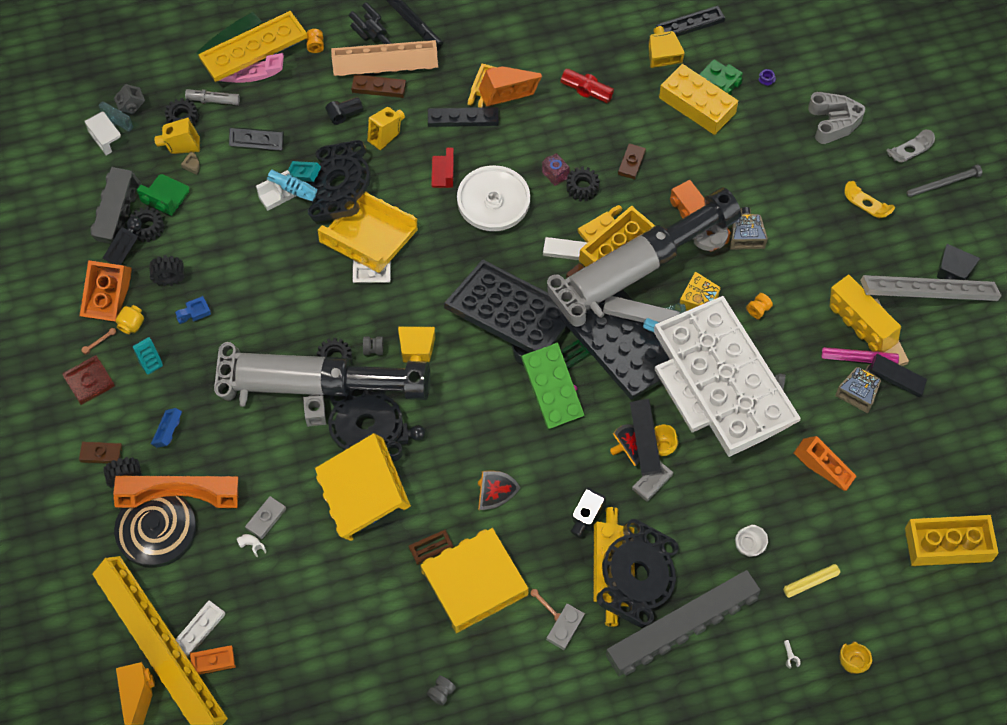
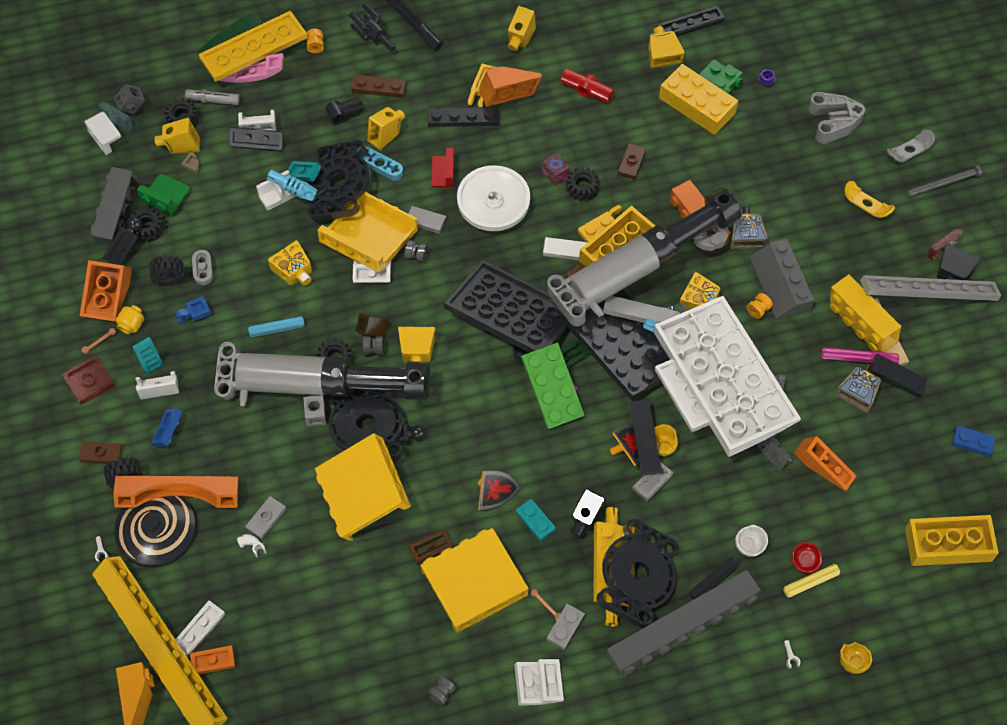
(100, 549): none -> white hand
(157, 386): none -> white hinge
(202, 269): none -> light grey plate
(265, 122): none -> white hinge
(276, 326): none -> medium azure axle
(291, 265): none -> yellow torso
(371, 325): none -> dark brown panel
(383, 170): none -> medium azure beam
(384, 58): light nougat brick -> none
(416, 250): none -> dark grey wheel
(428, 220): none -> light grey tile
(521, 28): none -> yellow torso
(535, 520): none -> teal plate
(539, 682): none -> white slope
(714, 578): none -> black axle
(778, 456): none -> dark grey hinge
(782, 279): none -> dark grey slope
(806, 557): none -> red hair
(938, 247): none -> clear red tile
(973, 441): none -> blue plate

